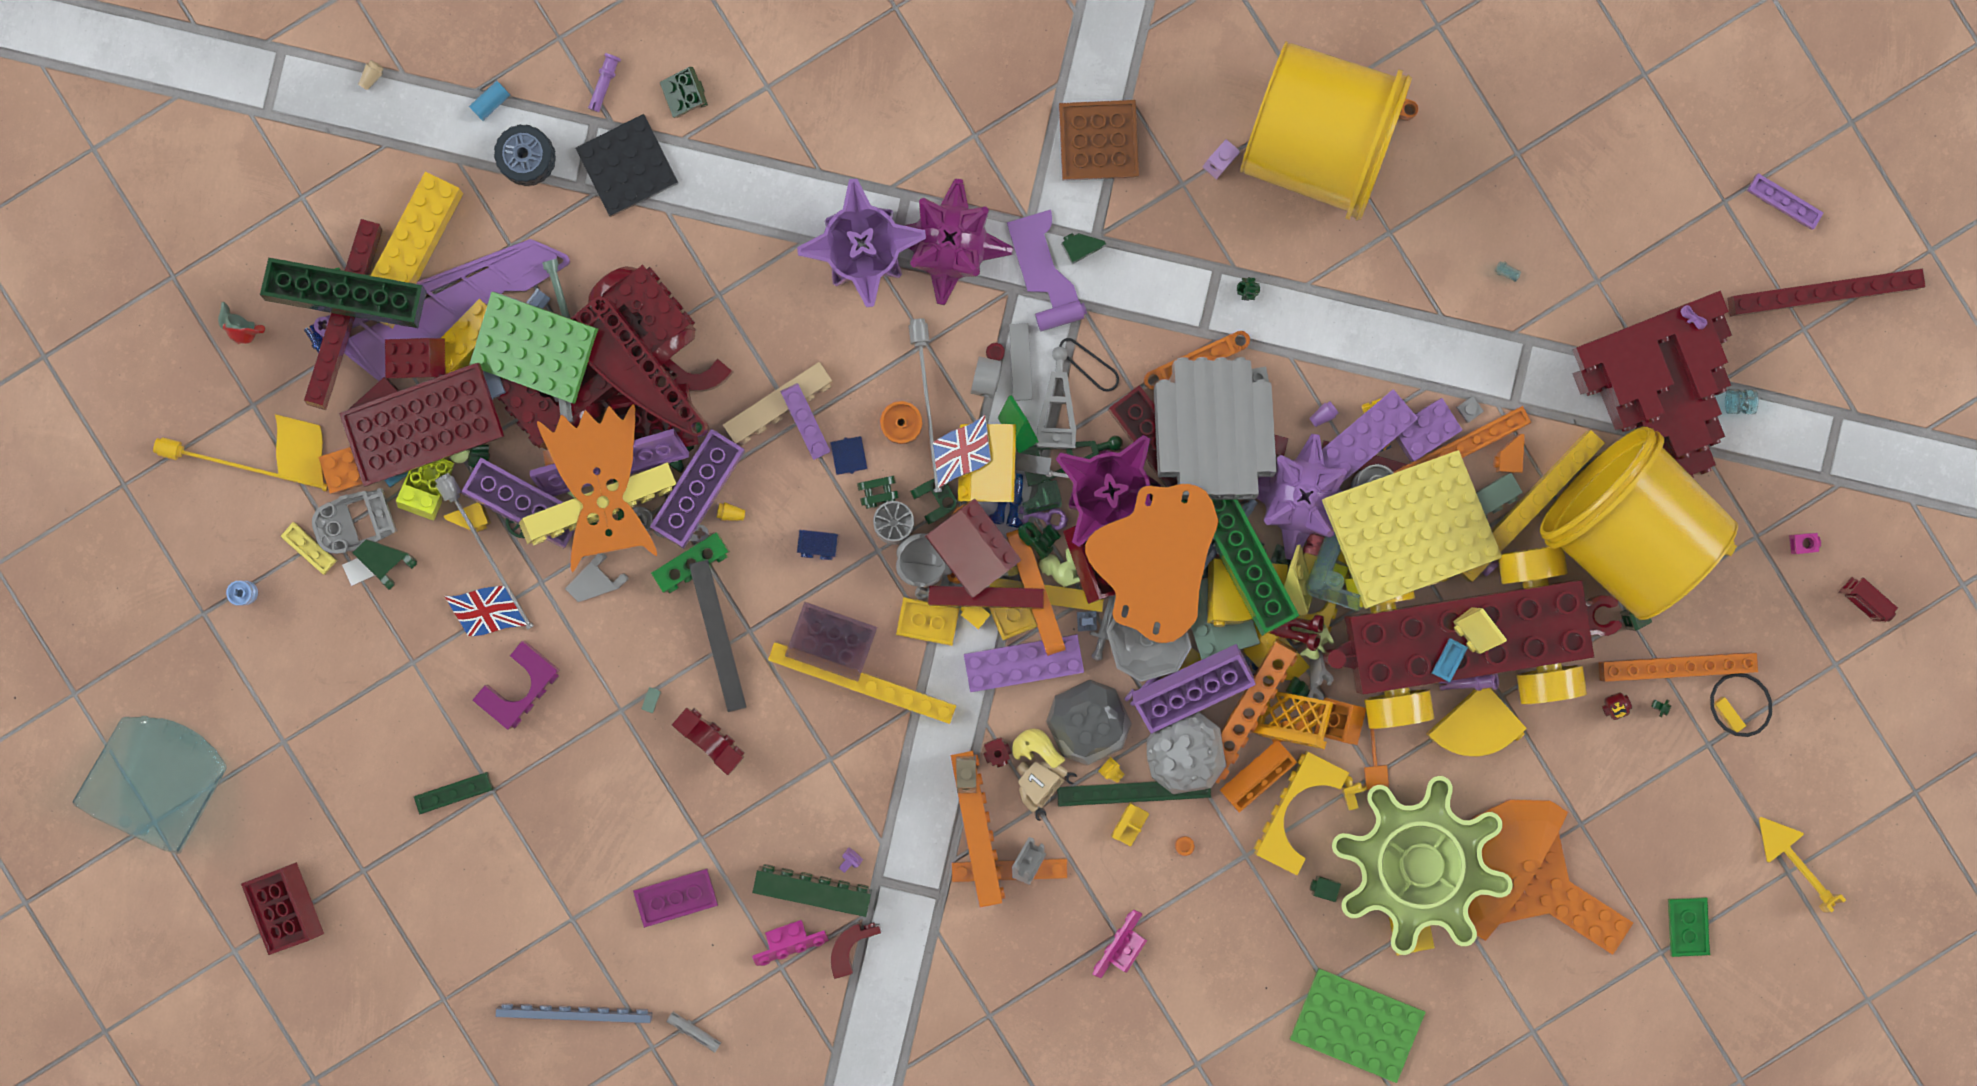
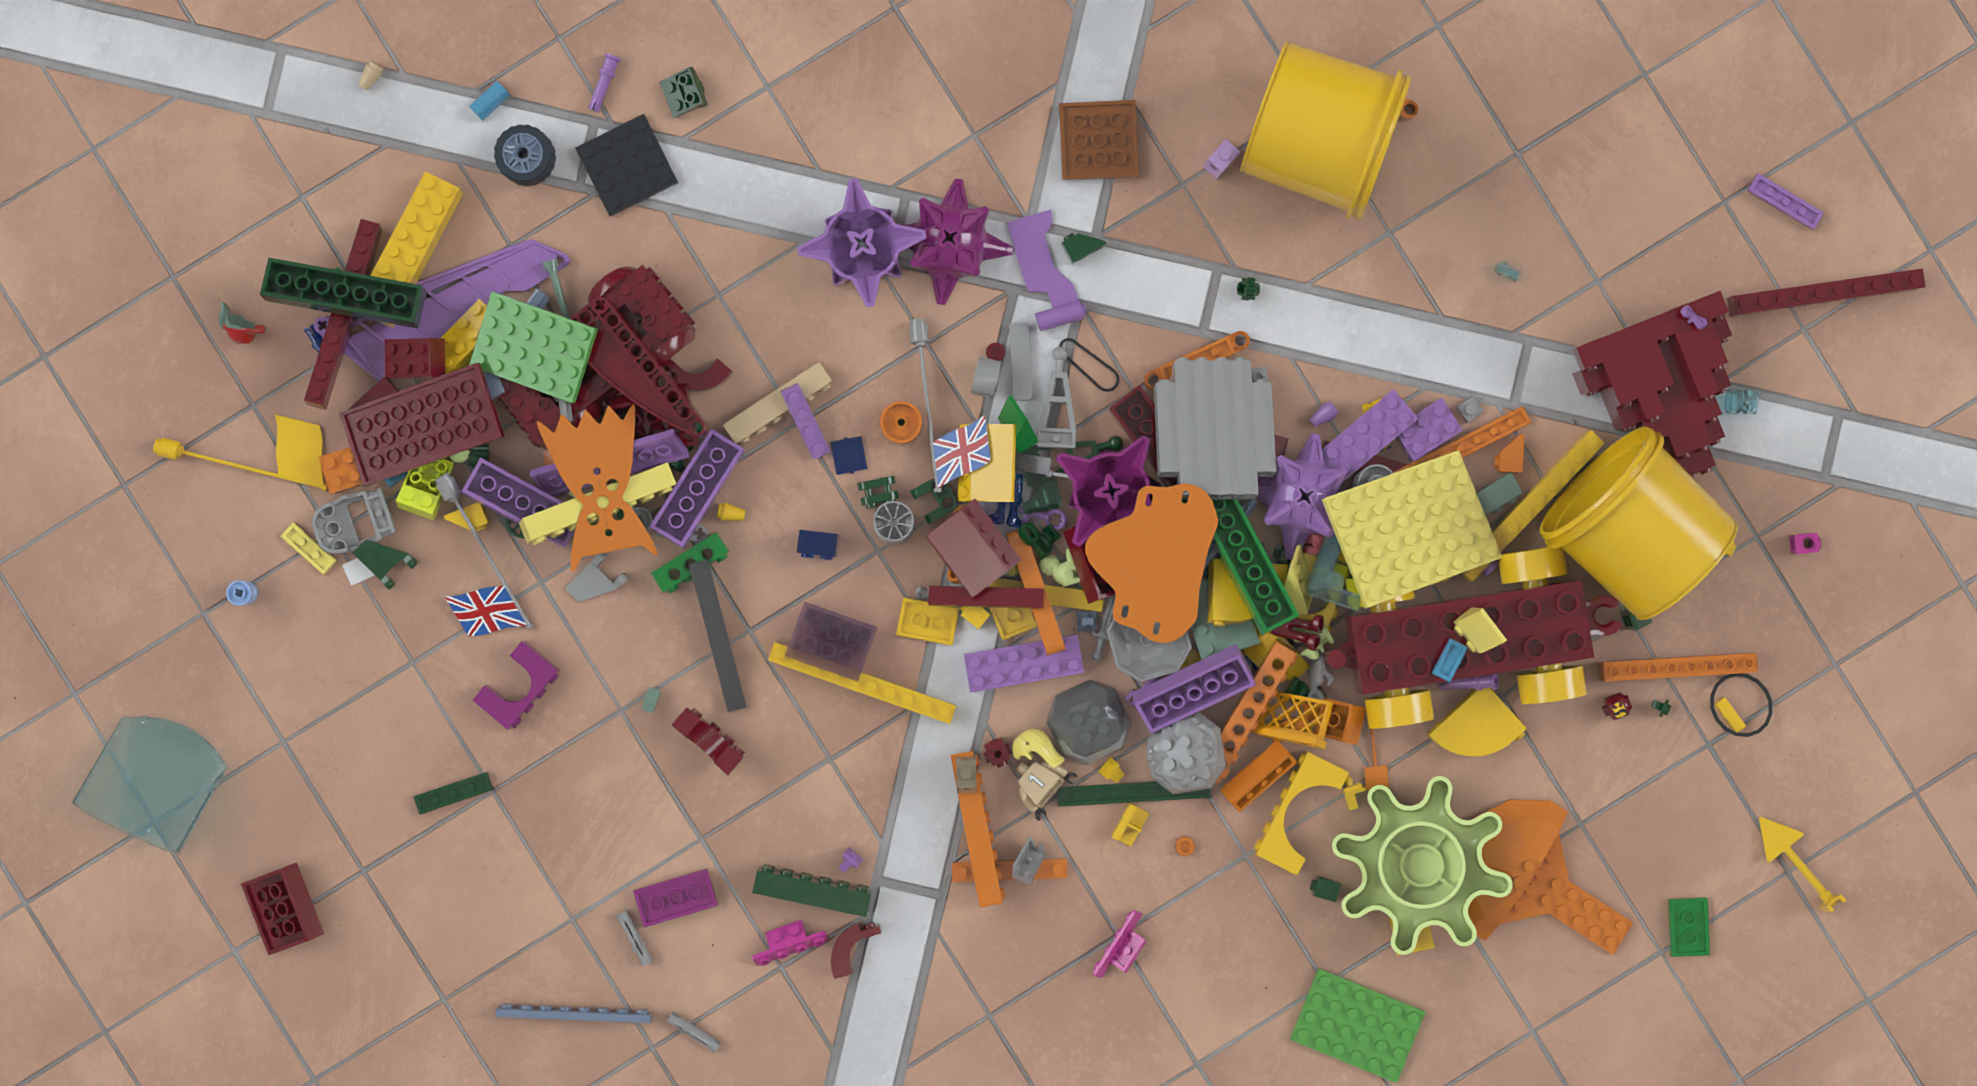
(634, 938): none -> light grey pin
(919, 562): light grey piece -> none
(1869, 600): dark red window -> none

